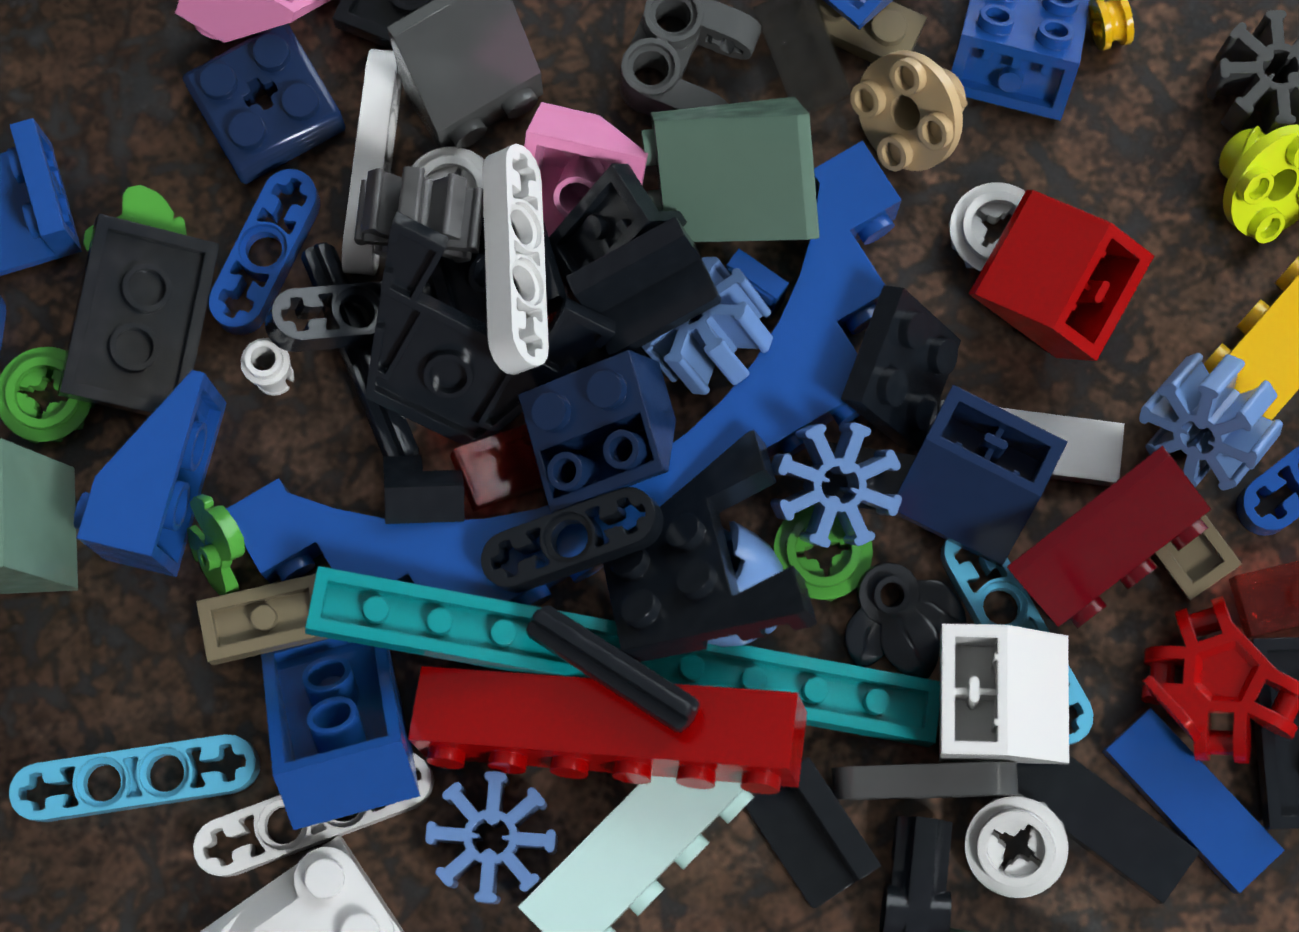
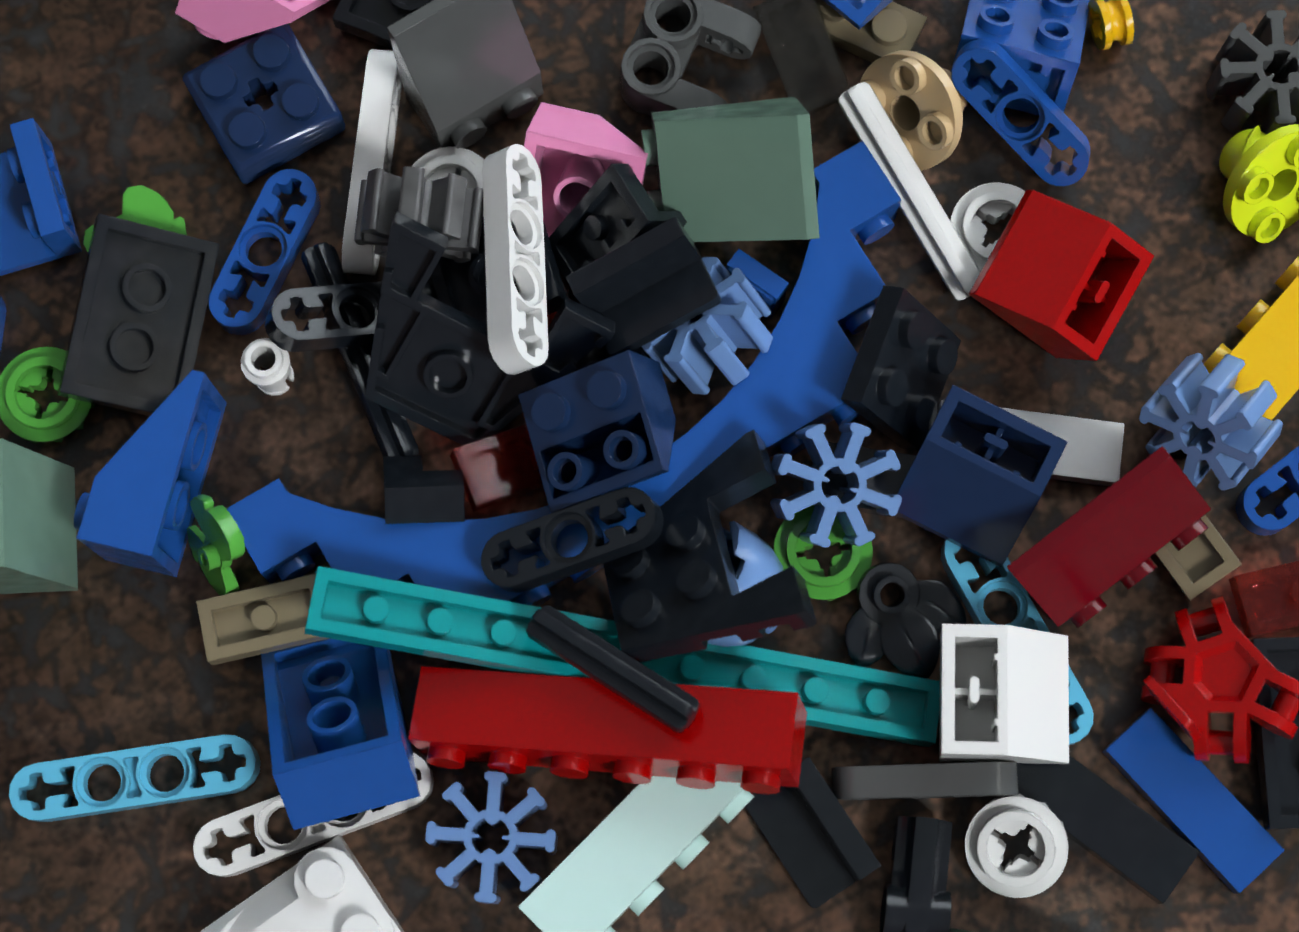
(916, 195): none -> white axle
(979, 92): none -> blue beam

